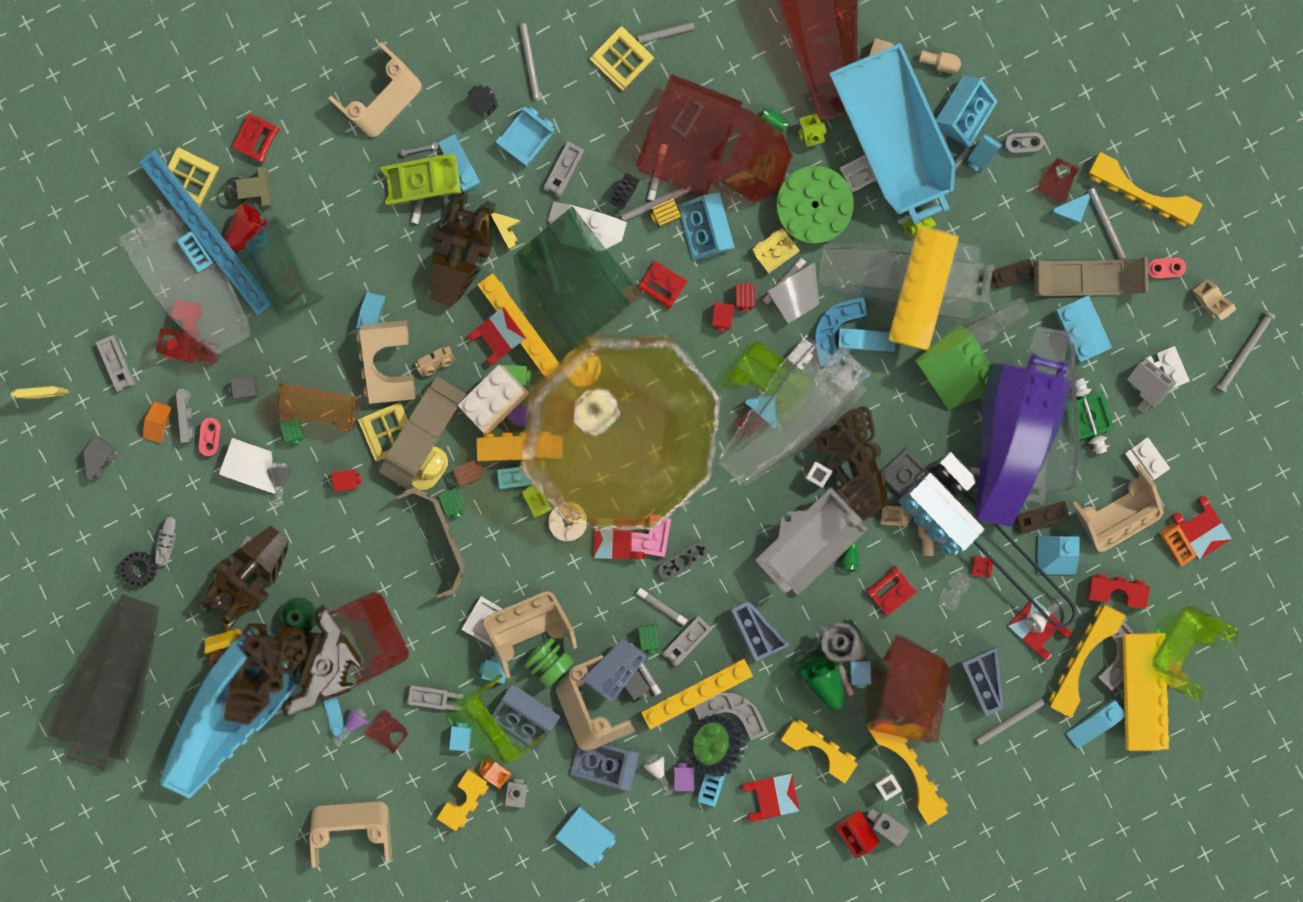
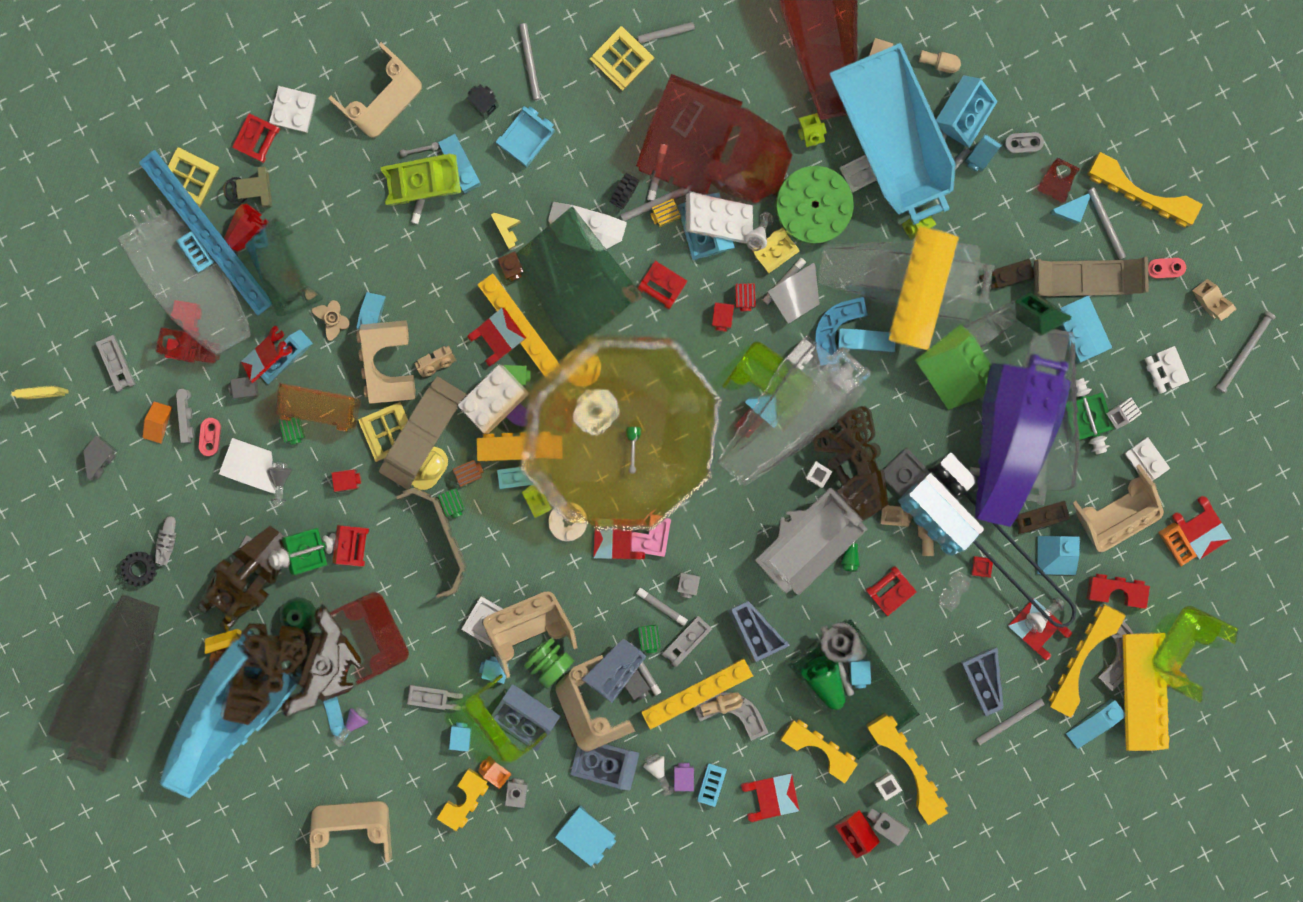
(265, 355): none -> red flag
(292, 109): none -> white plate
(299, 343): none -> medium azure slope
(303, 551): none -> green plate
(332, 318): none -> tan animal
(345, 545): none -> red plate
(383, 727): clear red piece -> none
(449, 275): dark brown piece -> none
(511, 266): none -> reddish brown bracket
(564, 168): light grey plate -> none
(633, 434): none -> hinge
(688, 585): none -> light grey brick
(698, 557): dark grey beam -> none
(716, 745): wheel -> none
(718, 217): none -> white plate
(723, 704): none -> tan arm
(757, 238): none -> clear piece
(774, 119): green cone -> none
(912, 692): clear red windscreen -> none
(1039, 313): none -> dark green slope
(1124, 413): none -> white brick
(1152, 384): light grey hinge -> none

